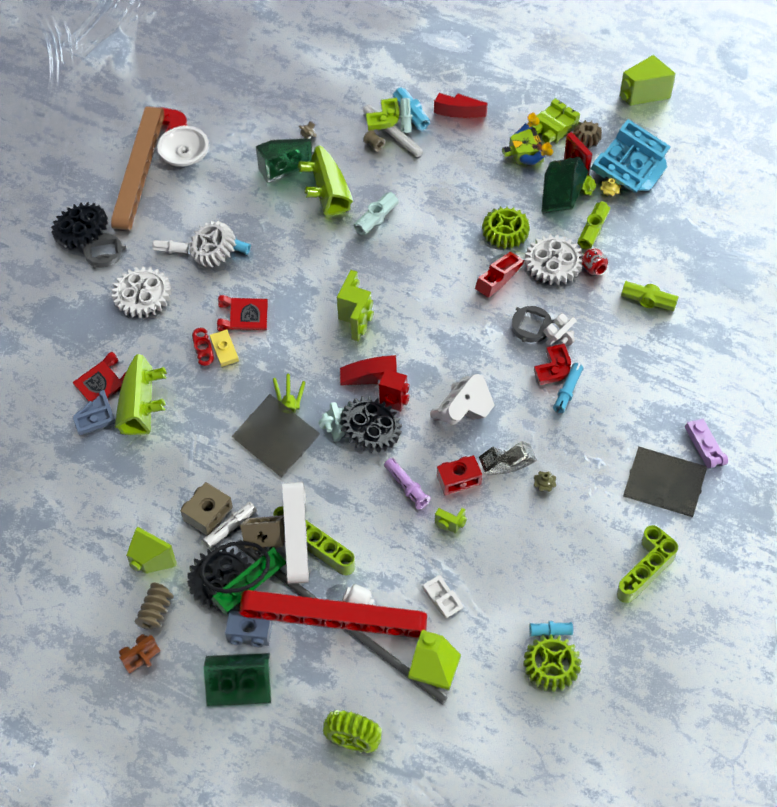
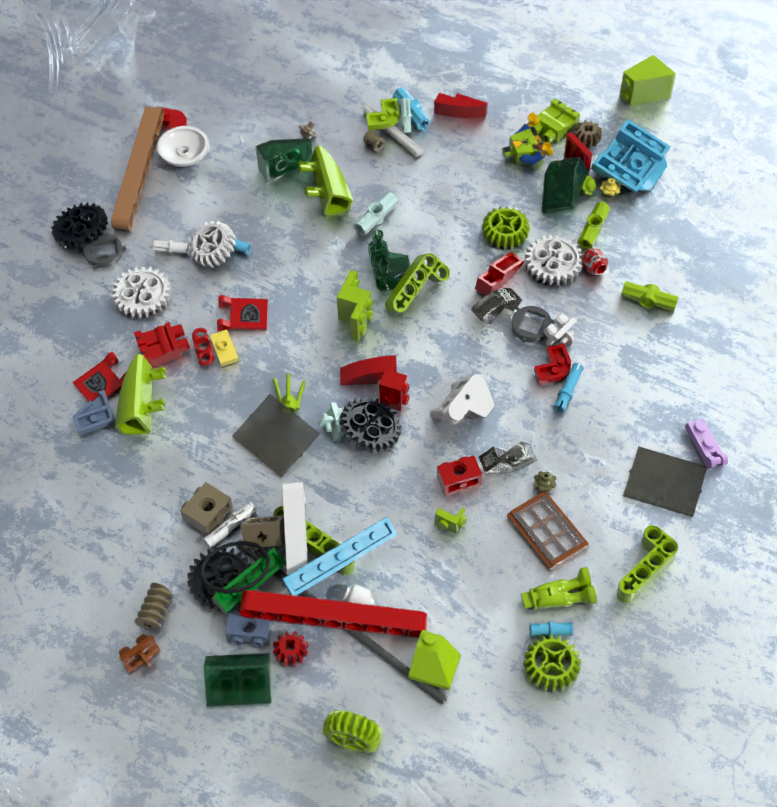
(149, 553): lime slope -> none
(160, 344): none -> red hips
(290, 641): none -> red gear
(339, 556): none -> medium azure plate
(386, 266): none -> clear green piece
(408, 280): none -> lime beam
(411, 488): lavender pin -> none
(442, 596): white slope -> none
(494, 303): none -> clear smoke brick
(547, 530): none -> clear piece
(557, 595): none -> lime piece

